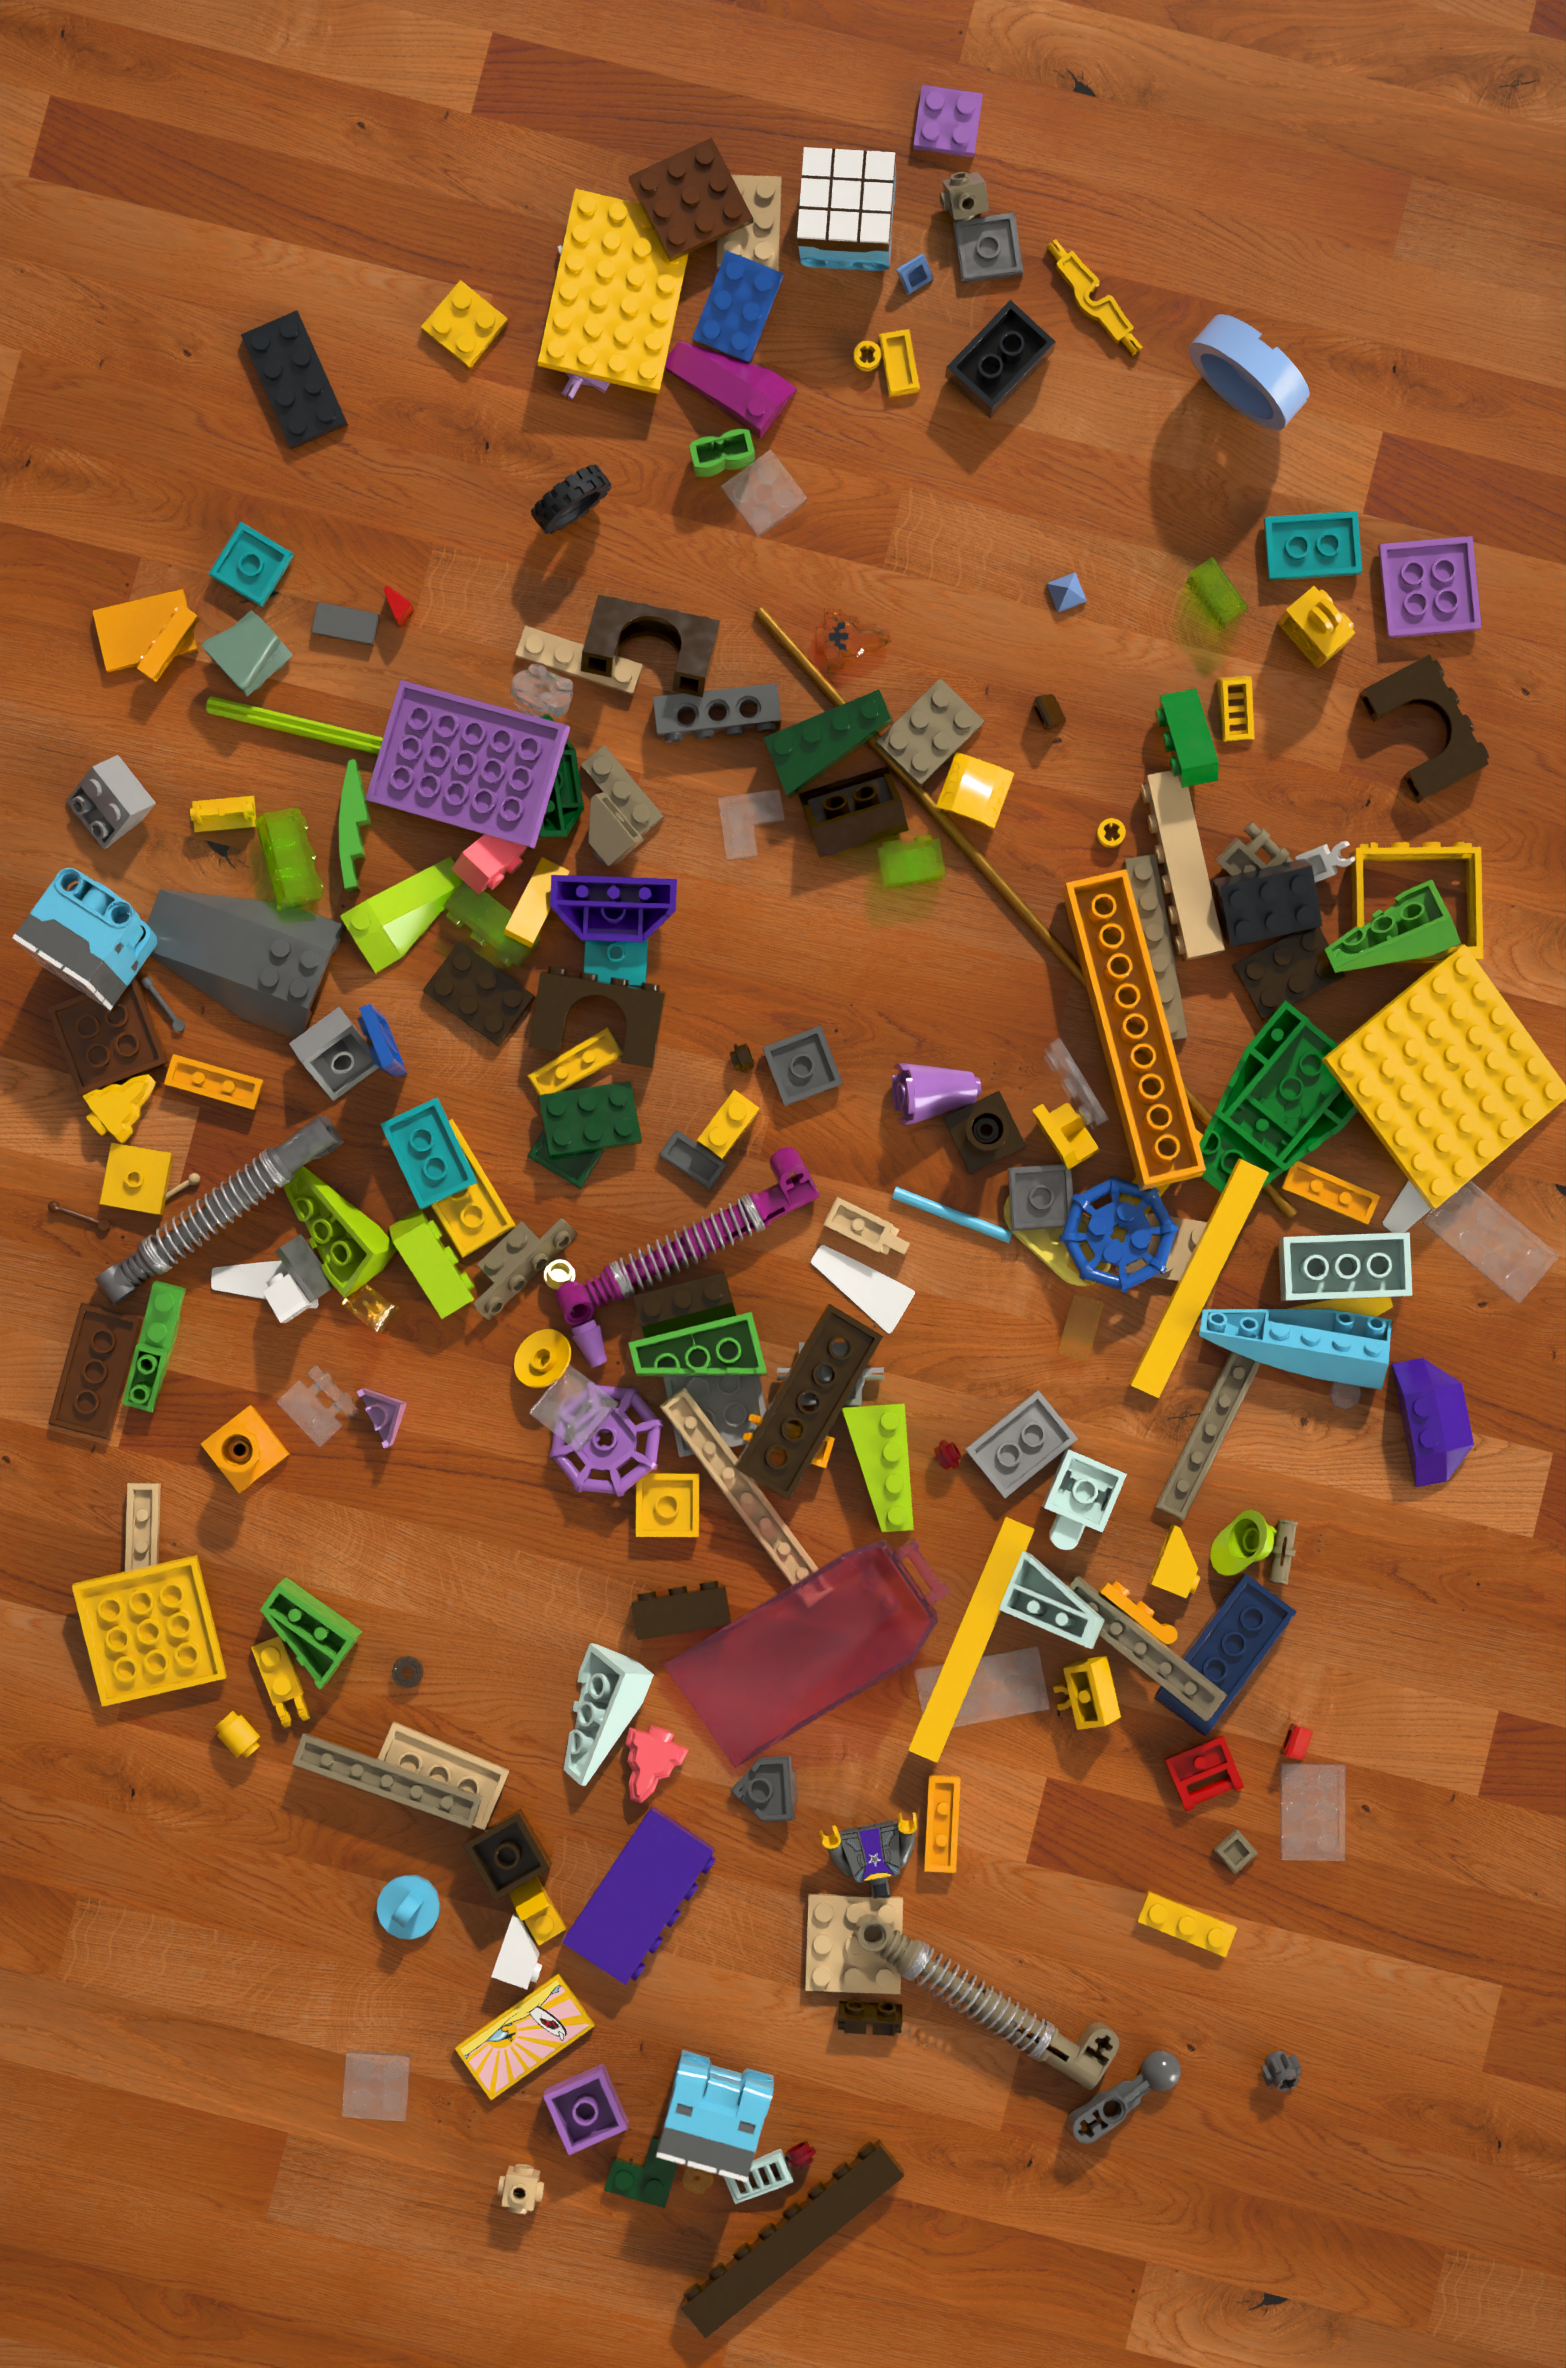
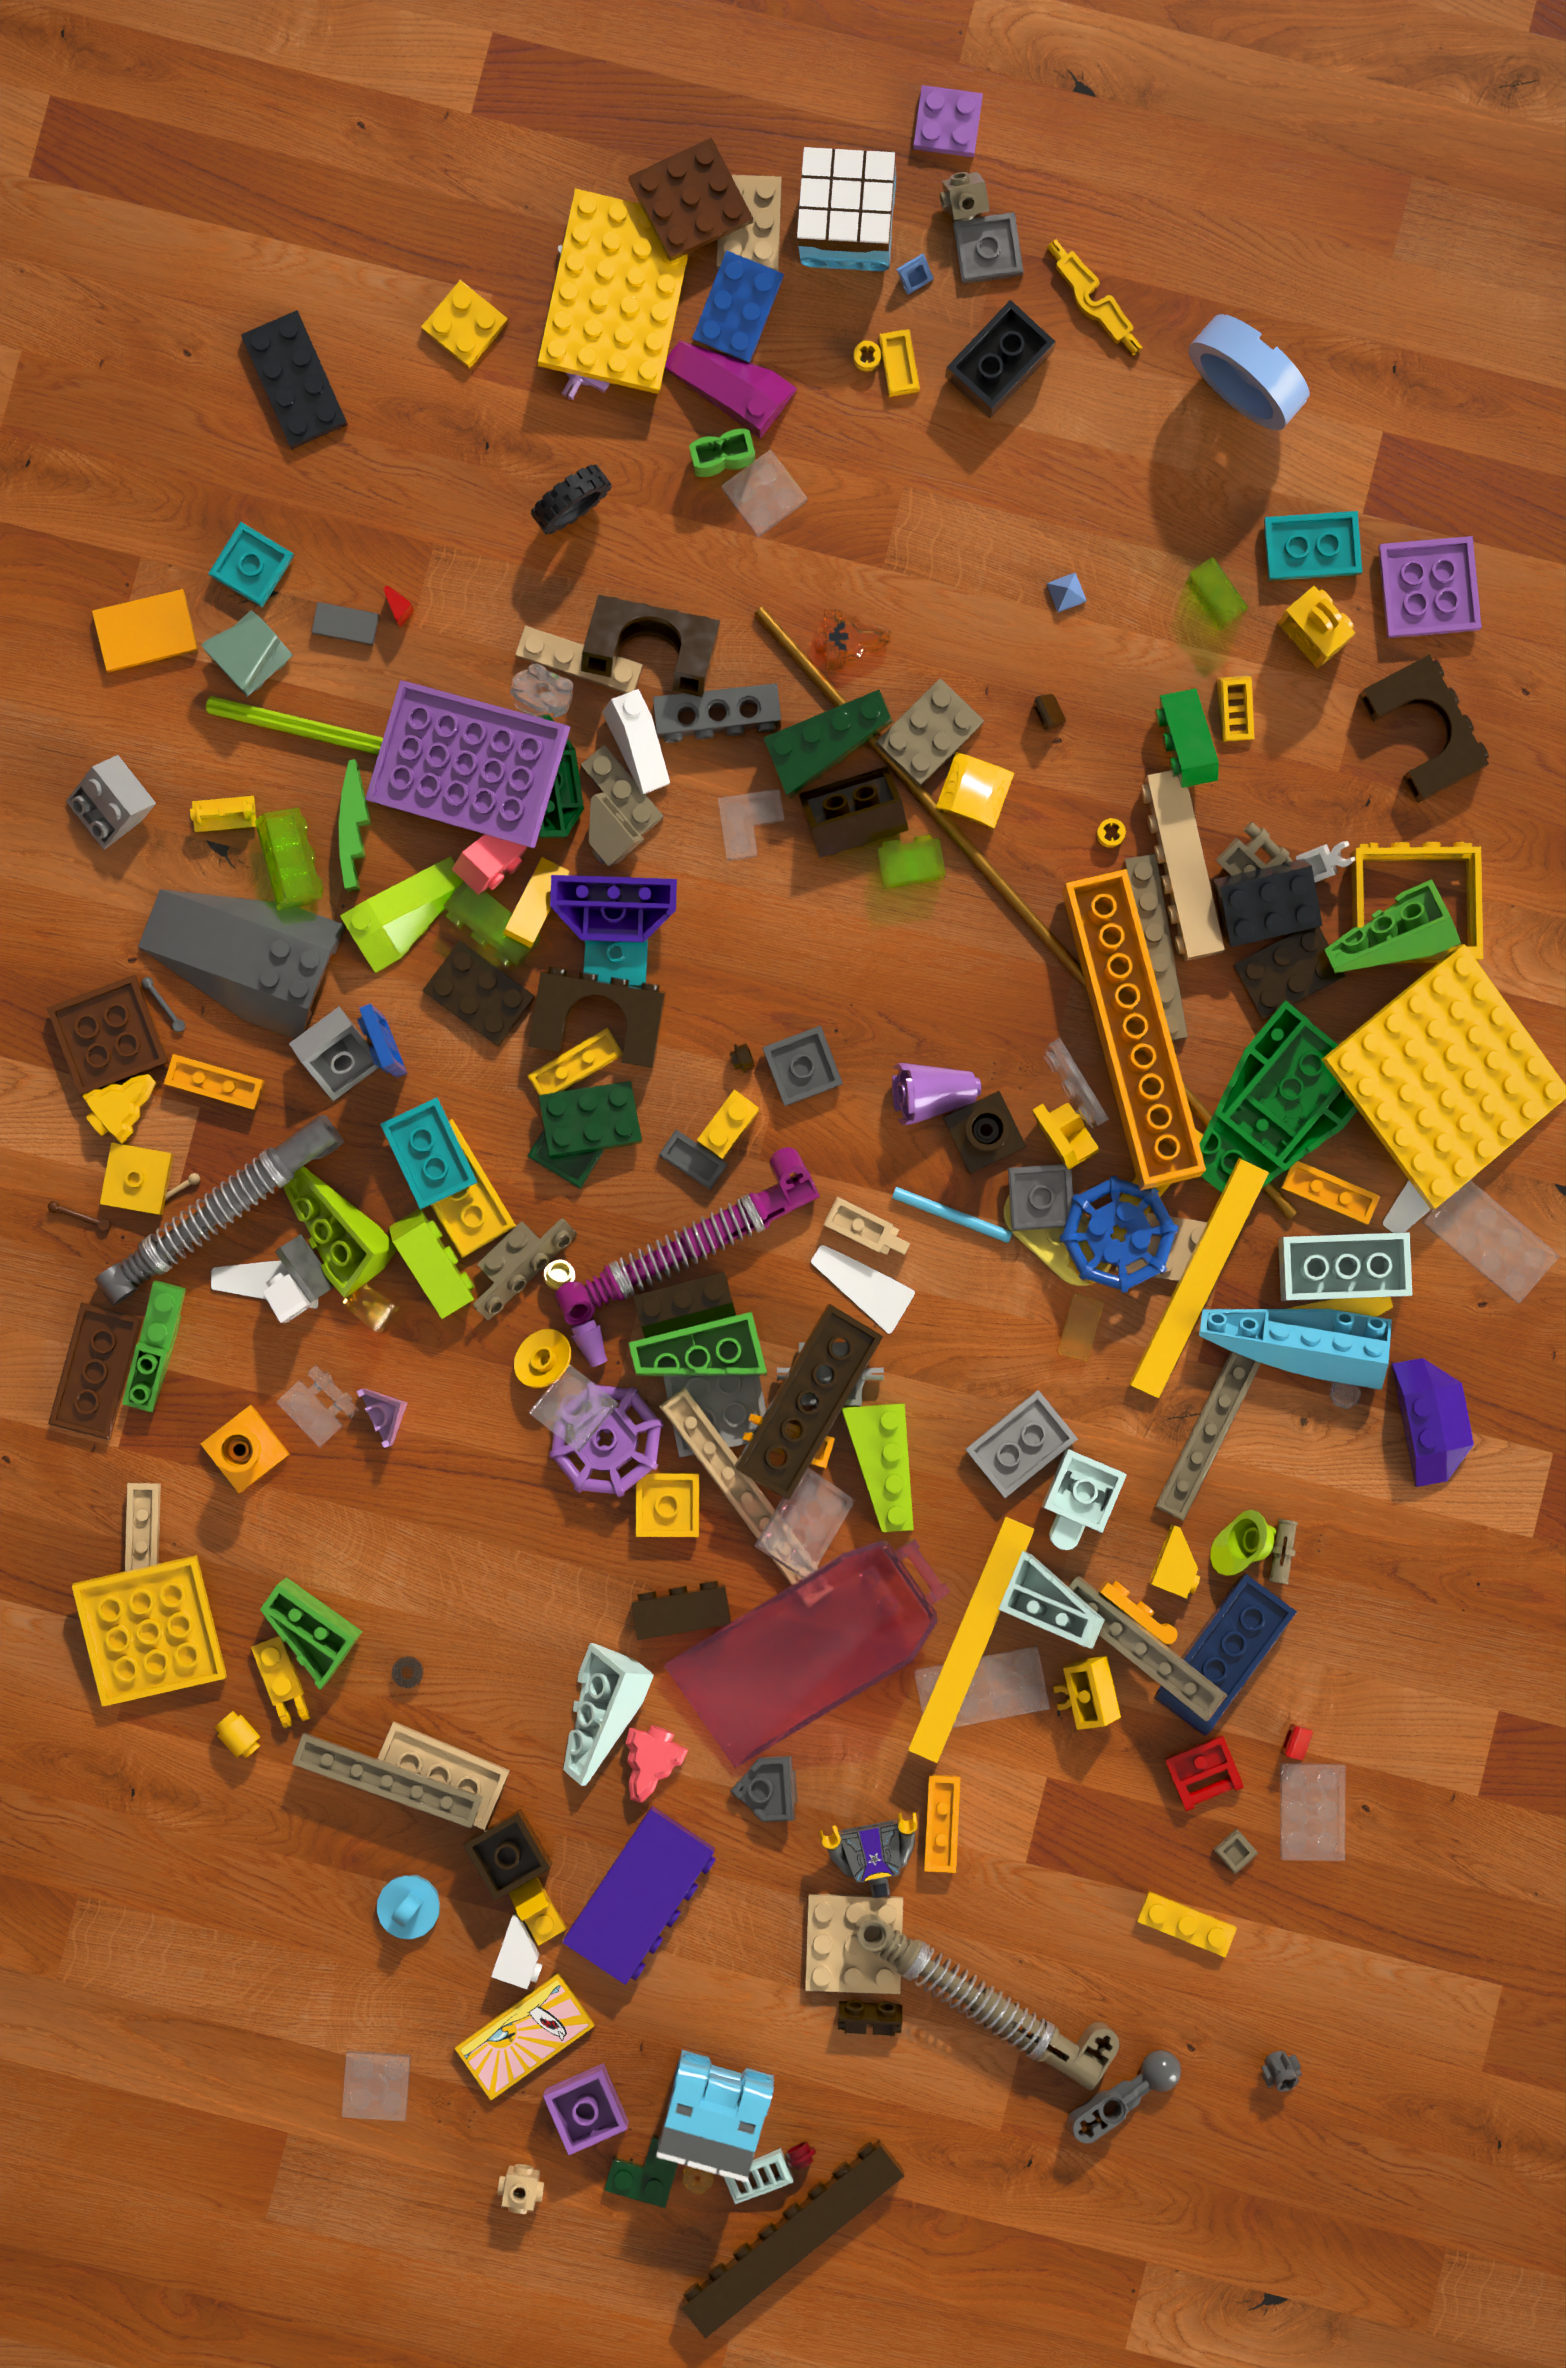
(87, 937): piece -> none
(168, 643): light orange piece -> none
(637, 740): none -> white slope
(805, 1524): none -> clear plate
(947, 1455): dark red plate -> none

